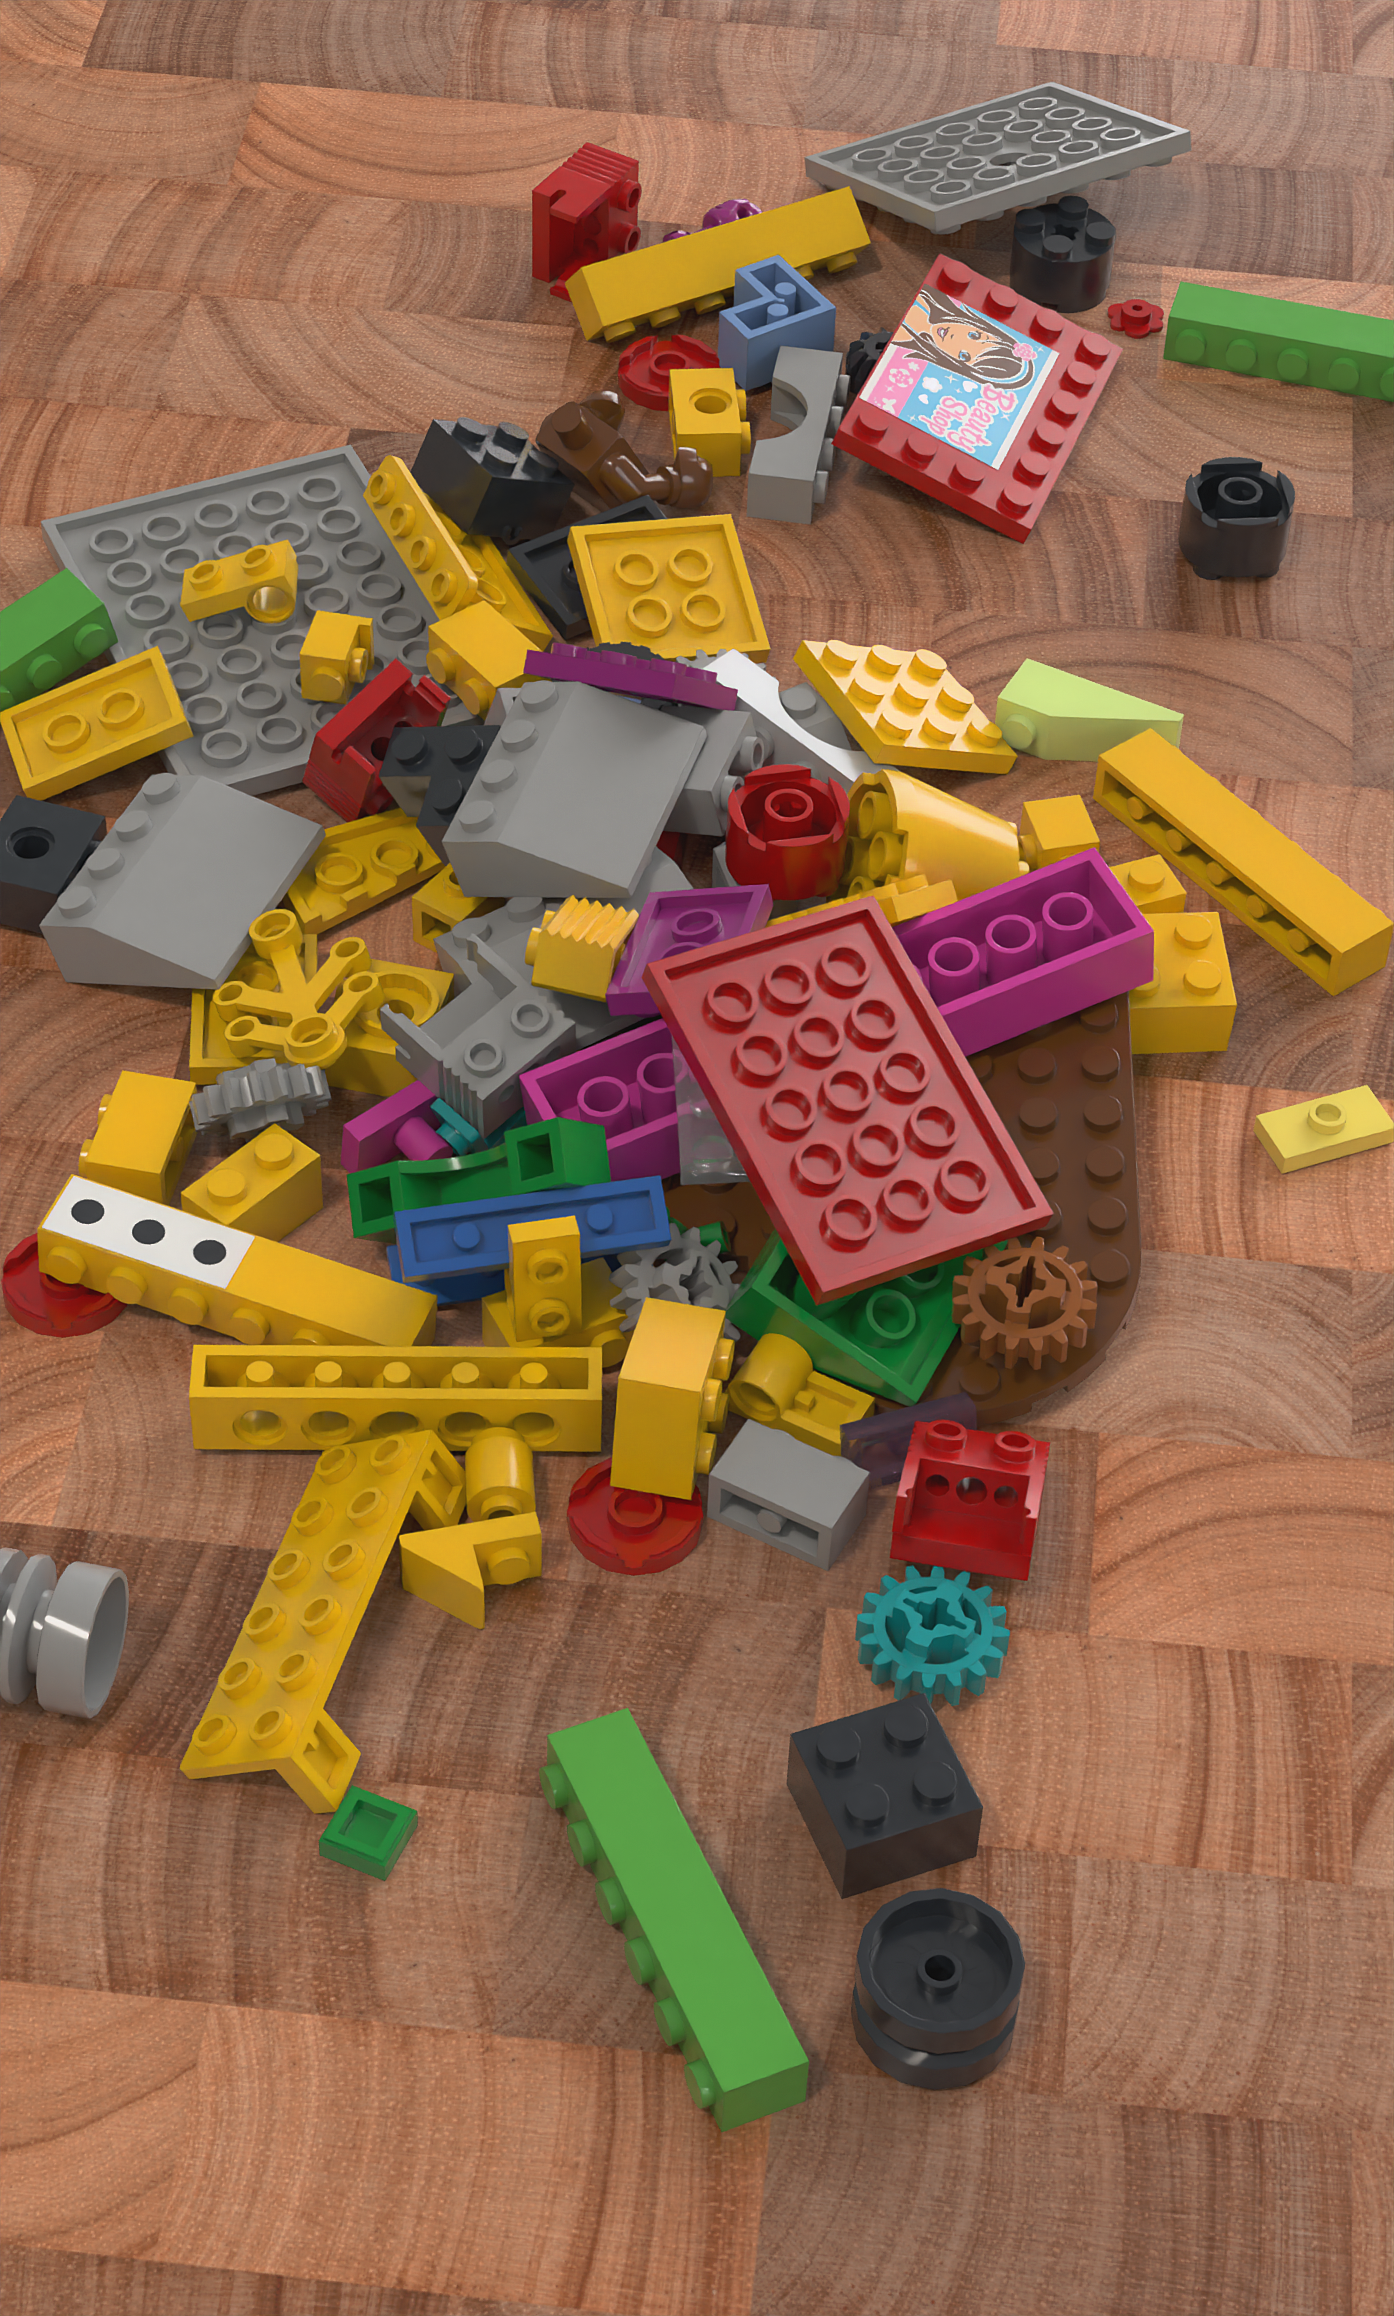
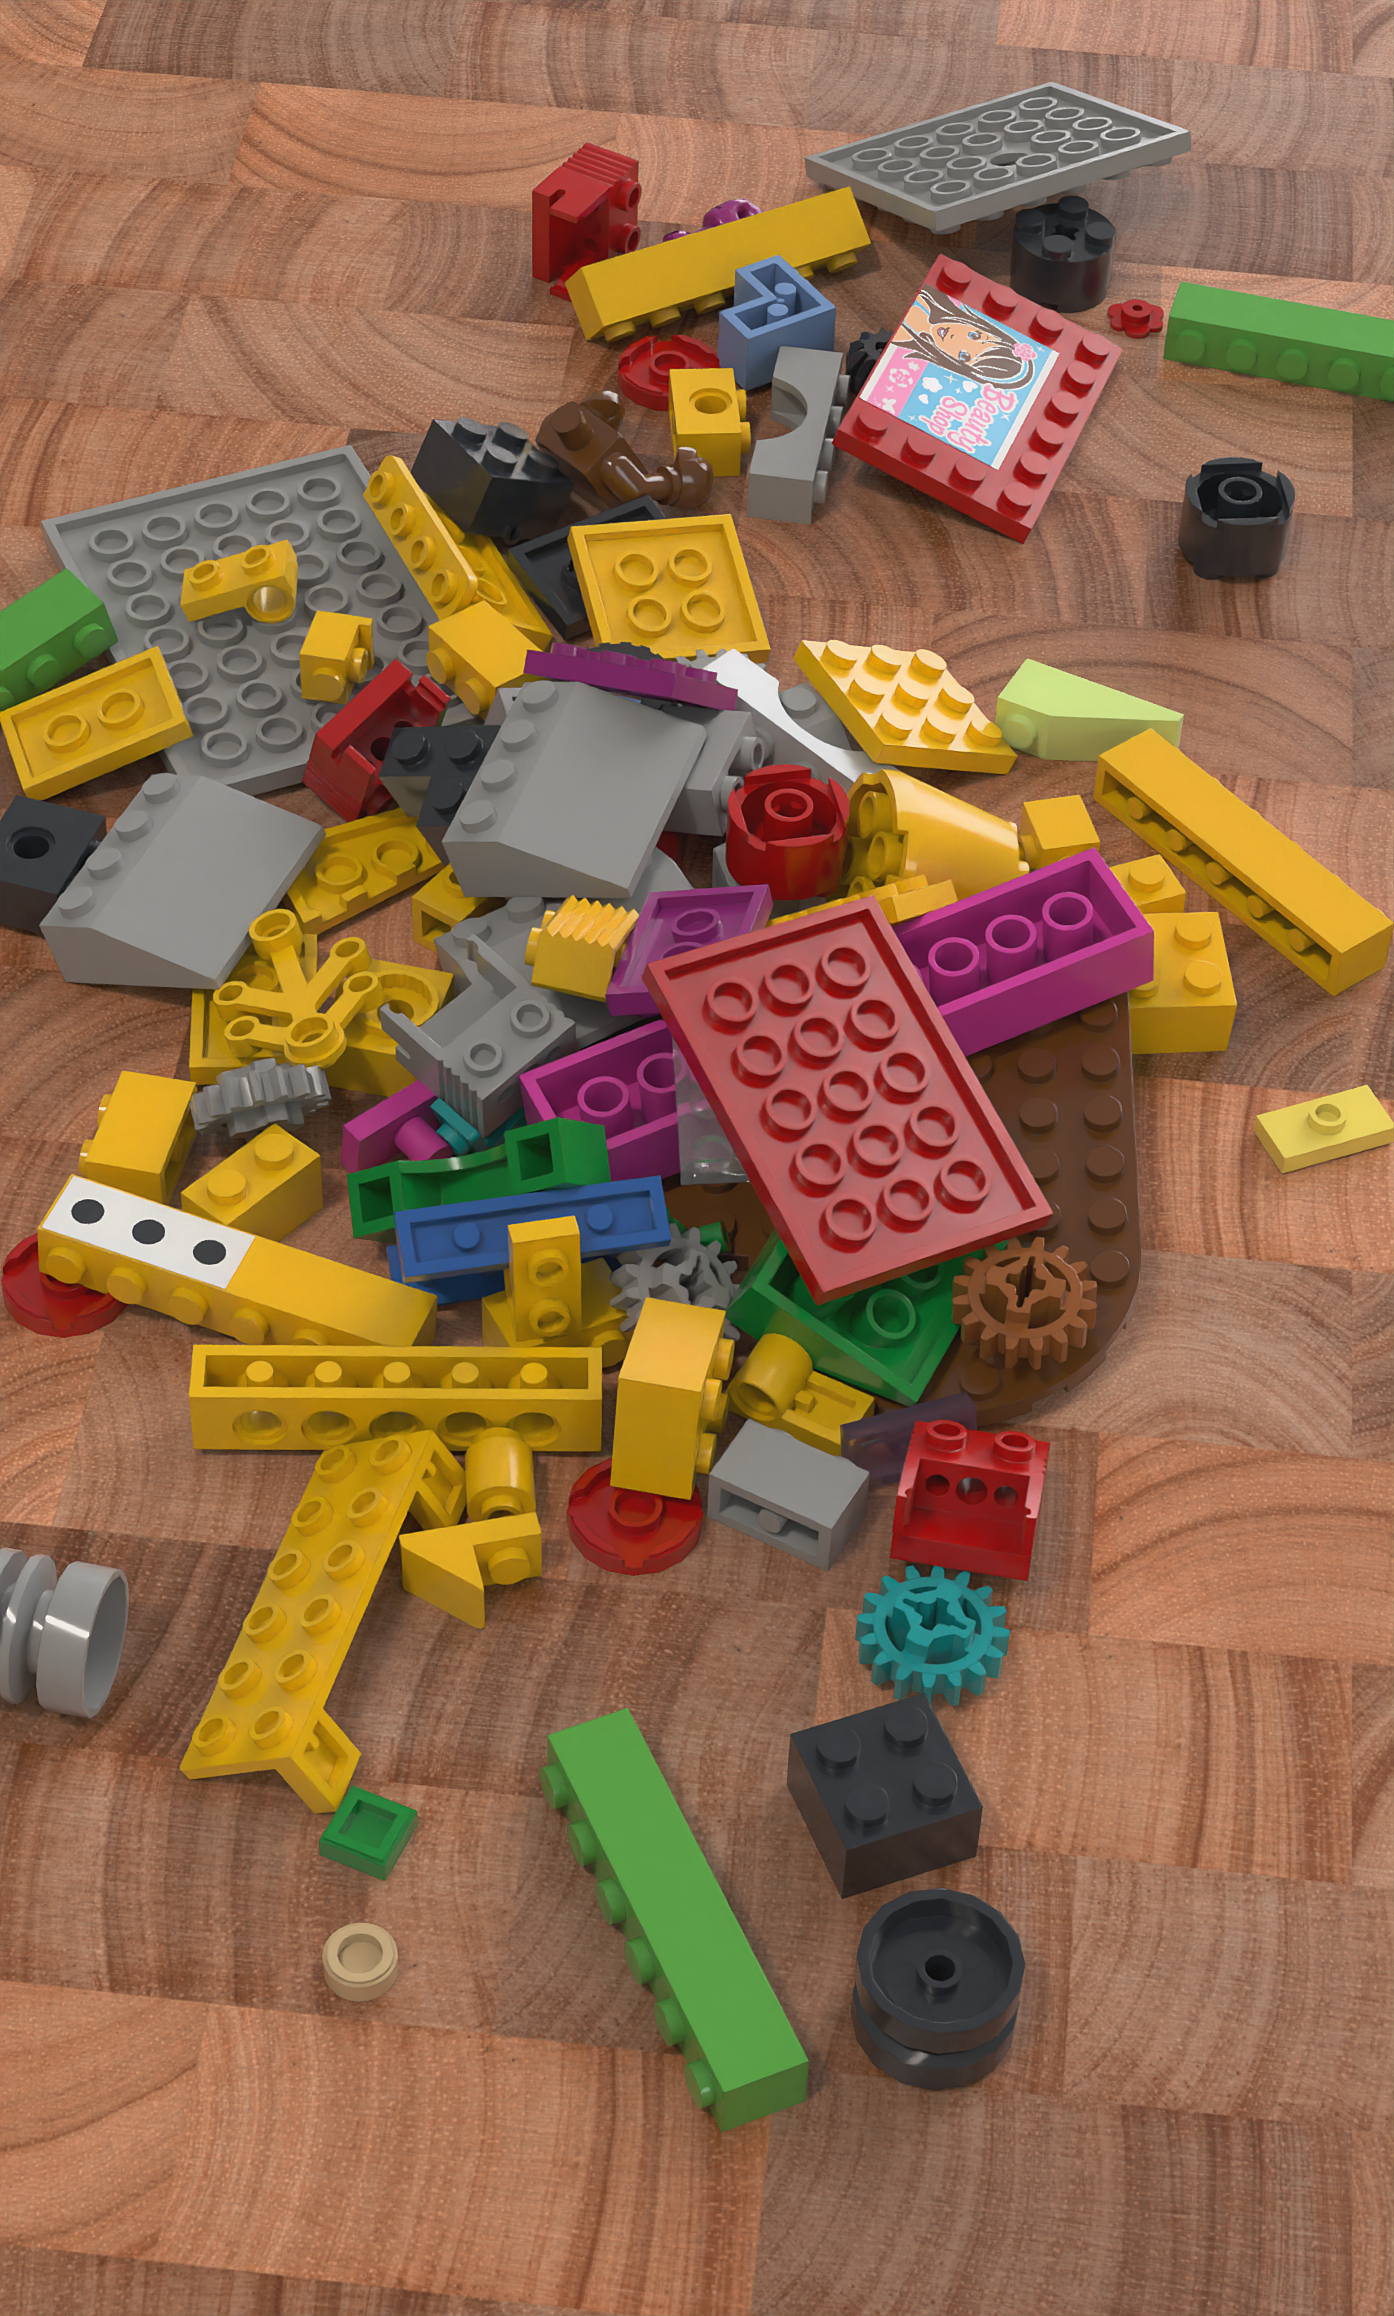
(360, 1962): none -> tan tile

